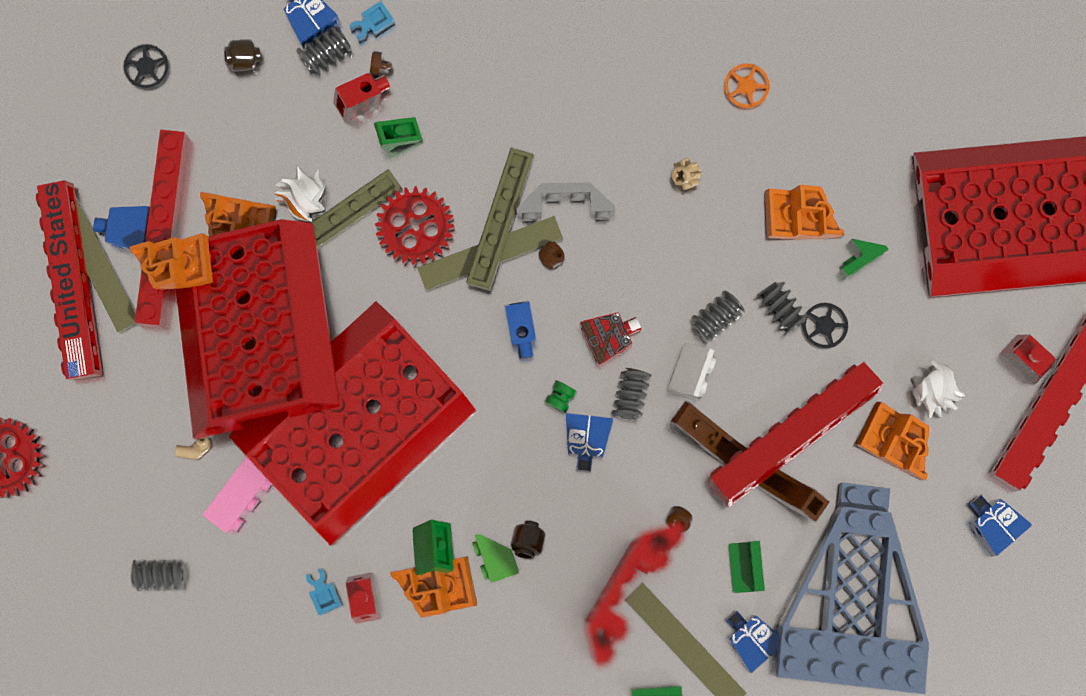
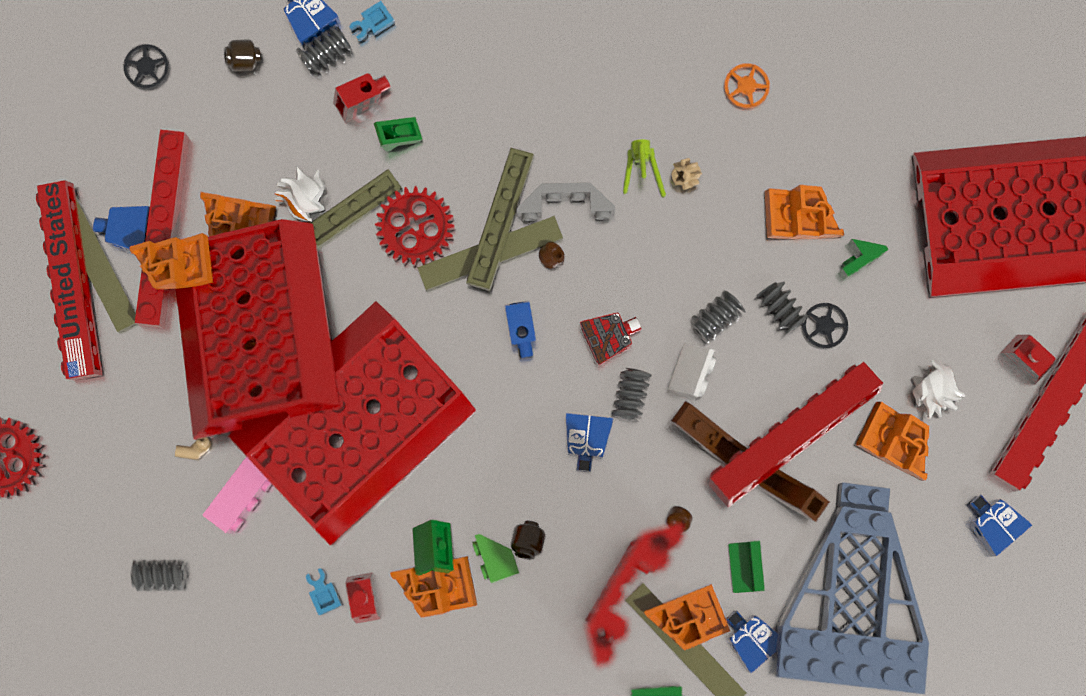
(377, 63): reddish brown tile -> none
(560, 402): green wheel -> none
(641, 152): none -> lime plant
(691, 618): none -> orange slope

